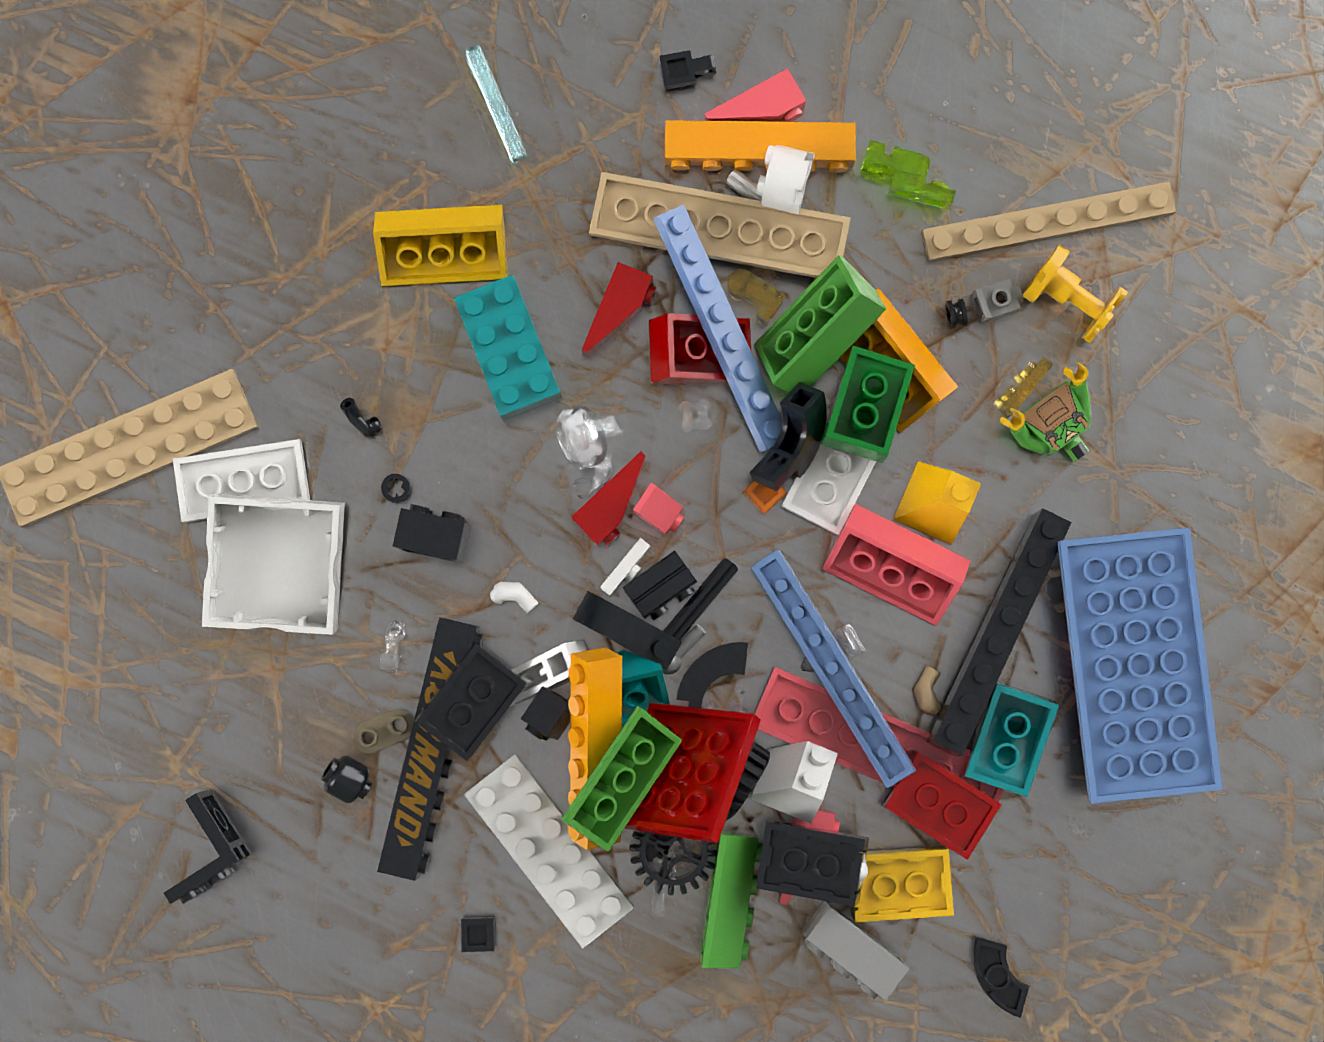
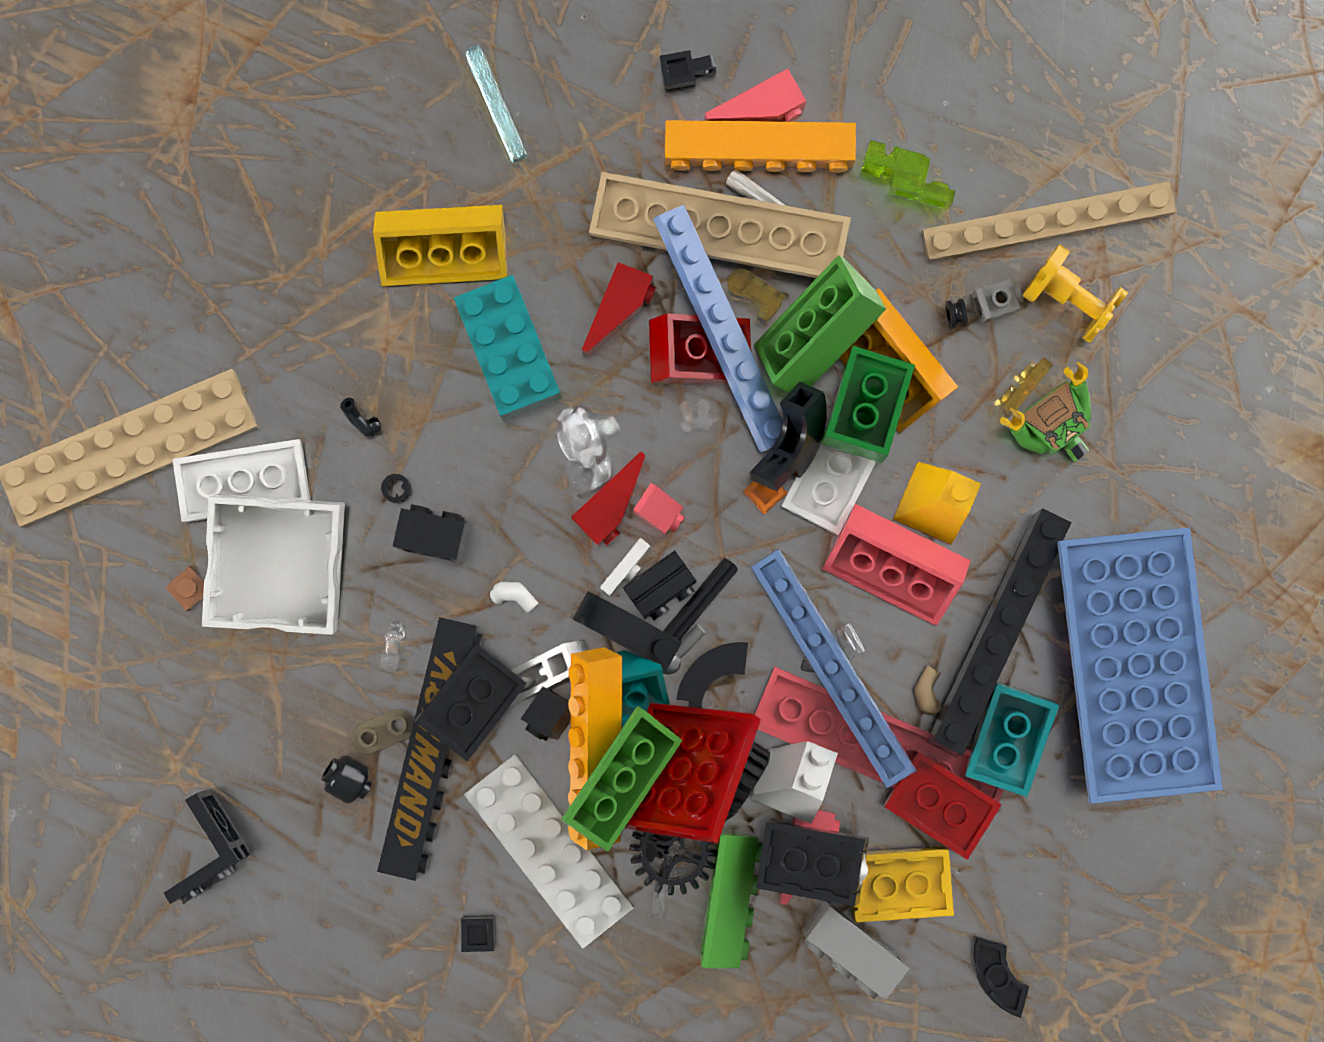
(187, 588): none -> nougat plate
(785, 178): white cylinder -> none

